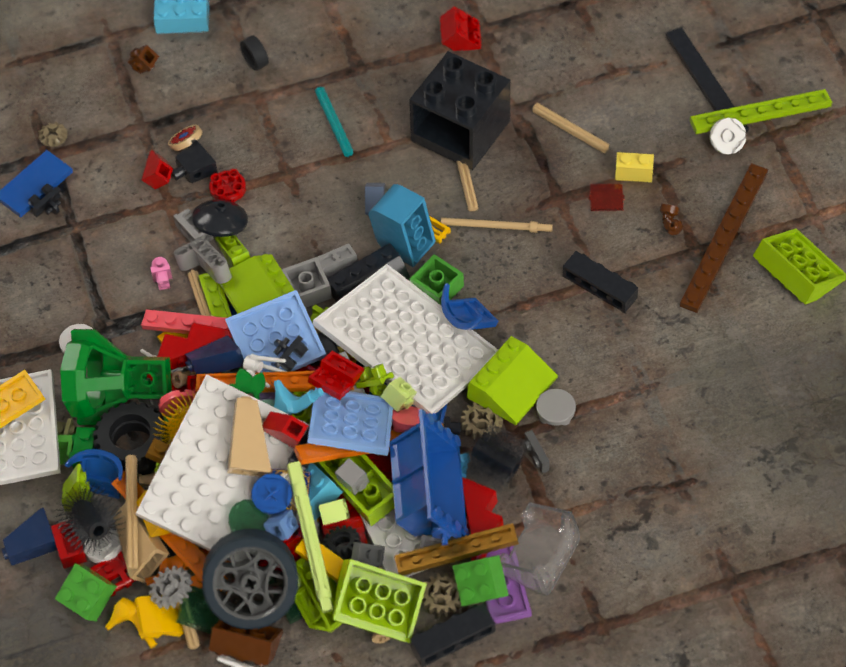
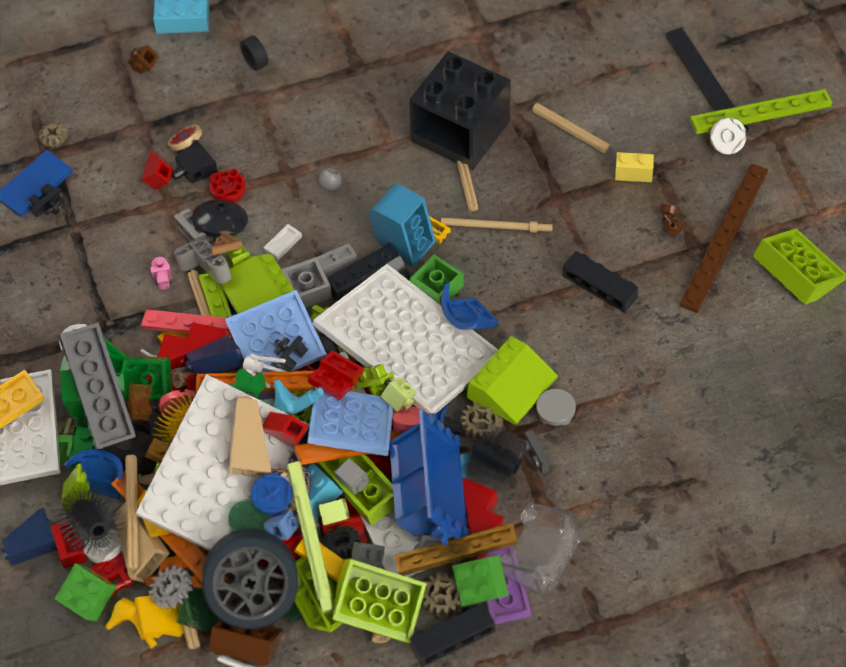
(96, 385): none -> brick
(139, 402): none -> clear orange hips
(225, 244): none -> medium nougat tile
(282, 242): none -> white tile
(329, 179): none -> light grey piece
(334, 121): teal axle -> none
(373, 194): sand blue slope -> none
(460, 30): red slope -> none
(606, 197): clear red piece -> none

